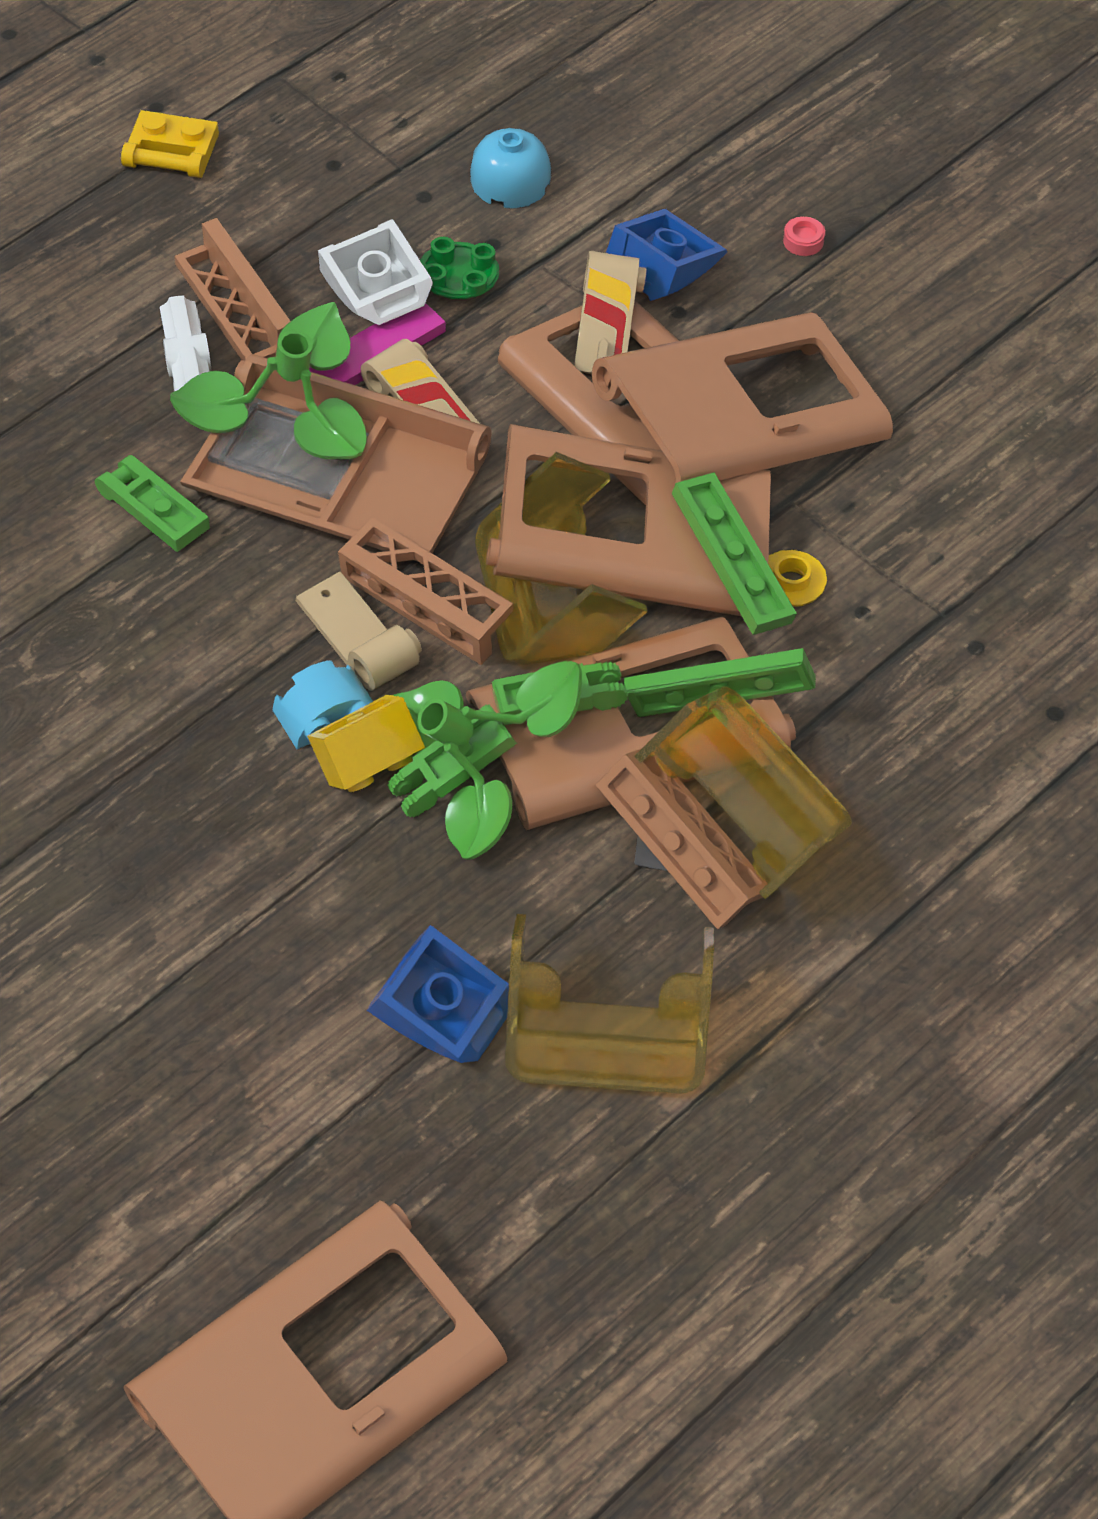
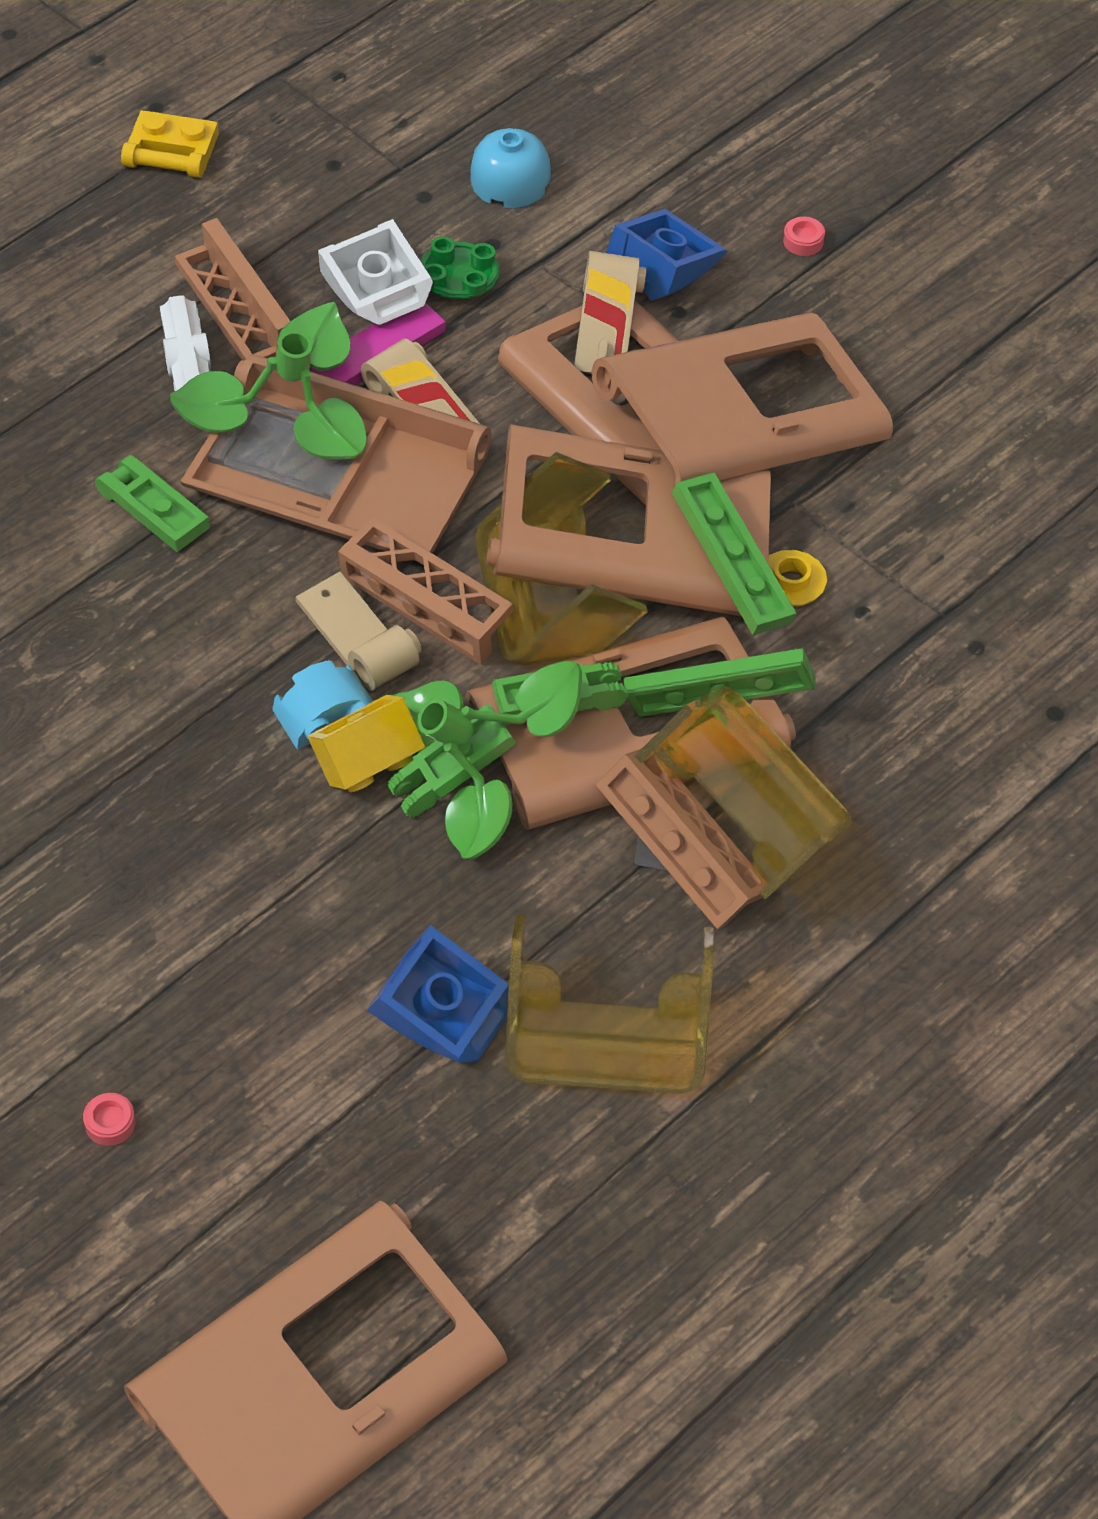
(109, 1119): none -> coral tile

